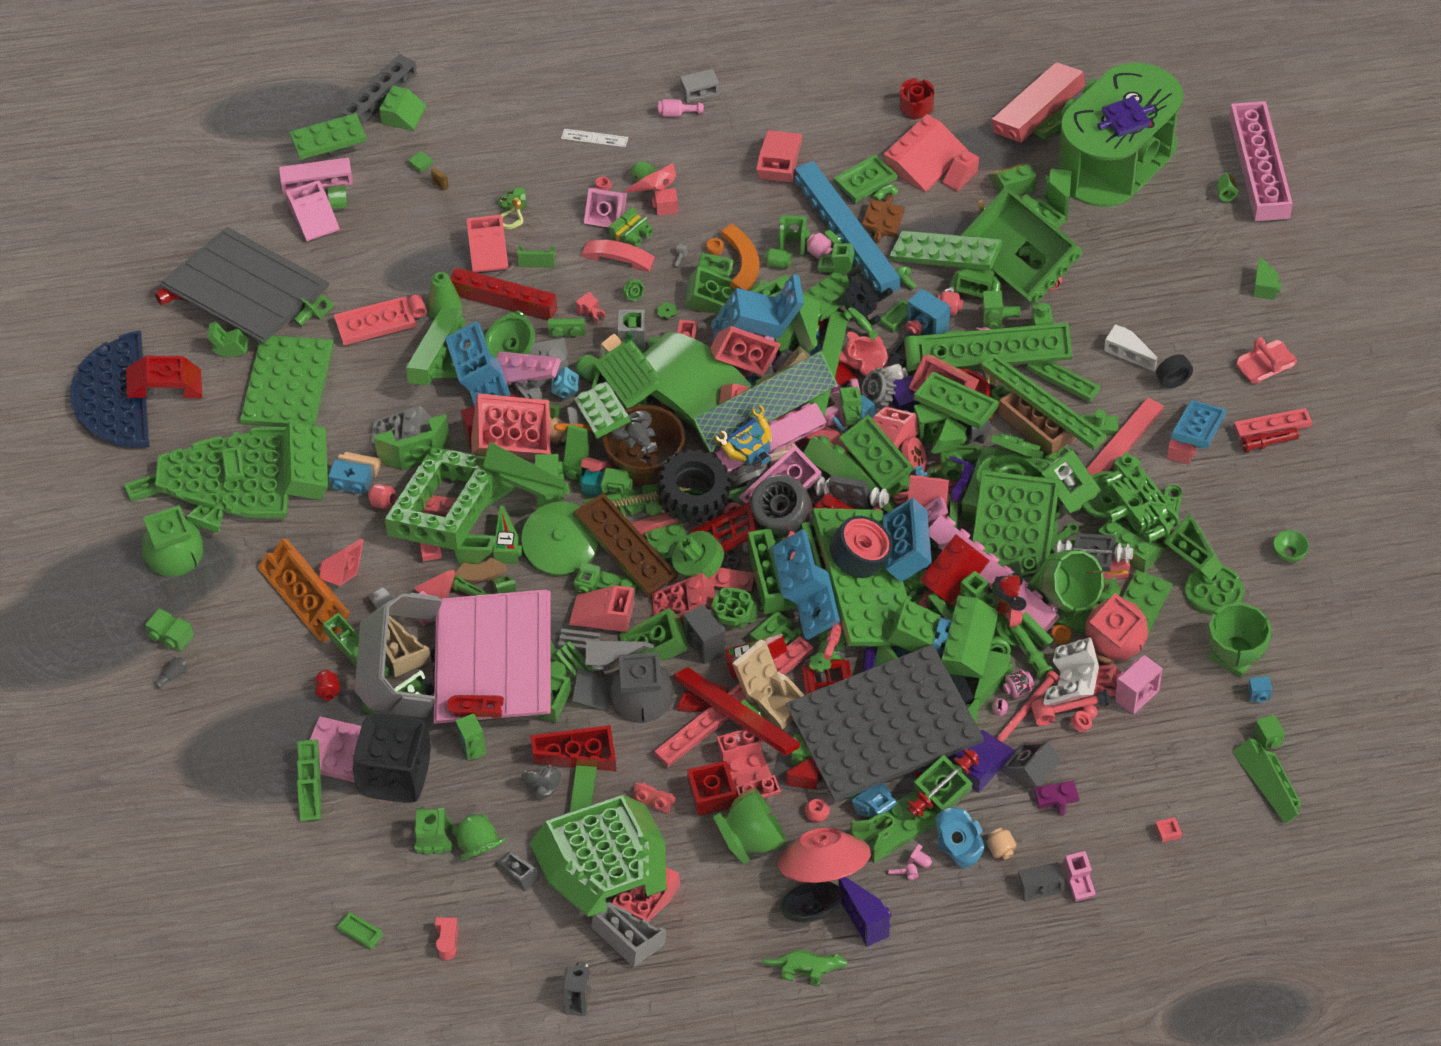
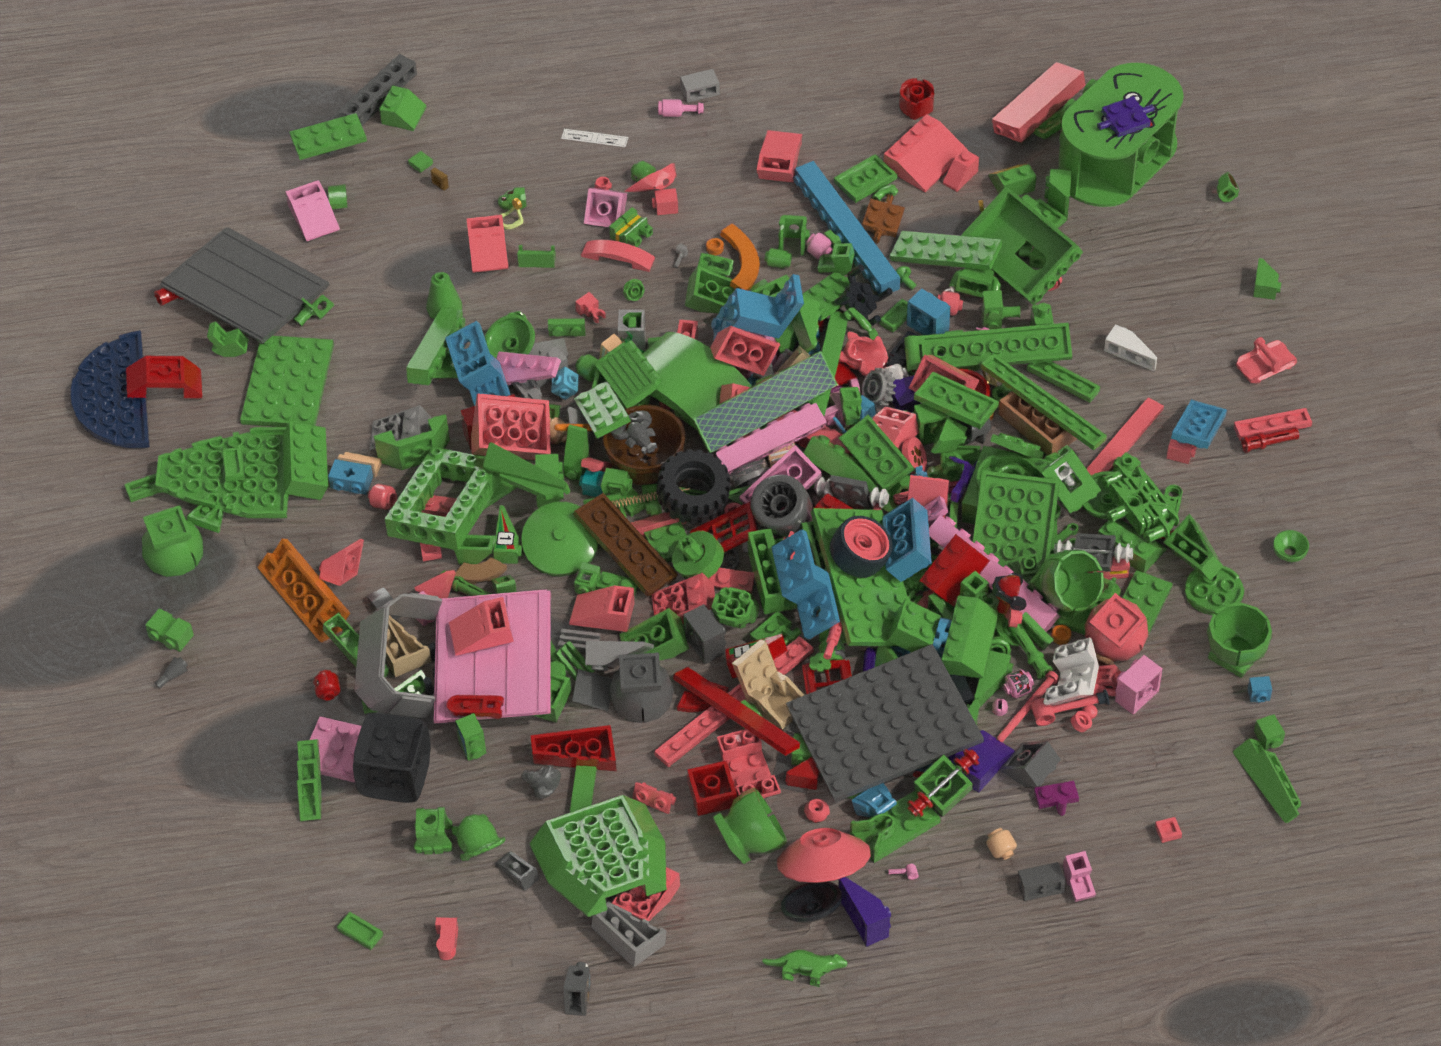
(327, 172): bright pink brick -> none
(379, 319): coral hinge -> none
(481, 627): none -> coral slope
(504, 294): red brick -> none
(667, 310): bright green plant -> none
(749, 442): torso -> none
(914, 326): coral plate -> none
(920, 858): bright pink piece -> none
(958, 820): dark azure piece -> none
(1104, 423): bright green tile -> none
(1177, 378): black tyre -> none
(1260, 161): bright pink brick -> none

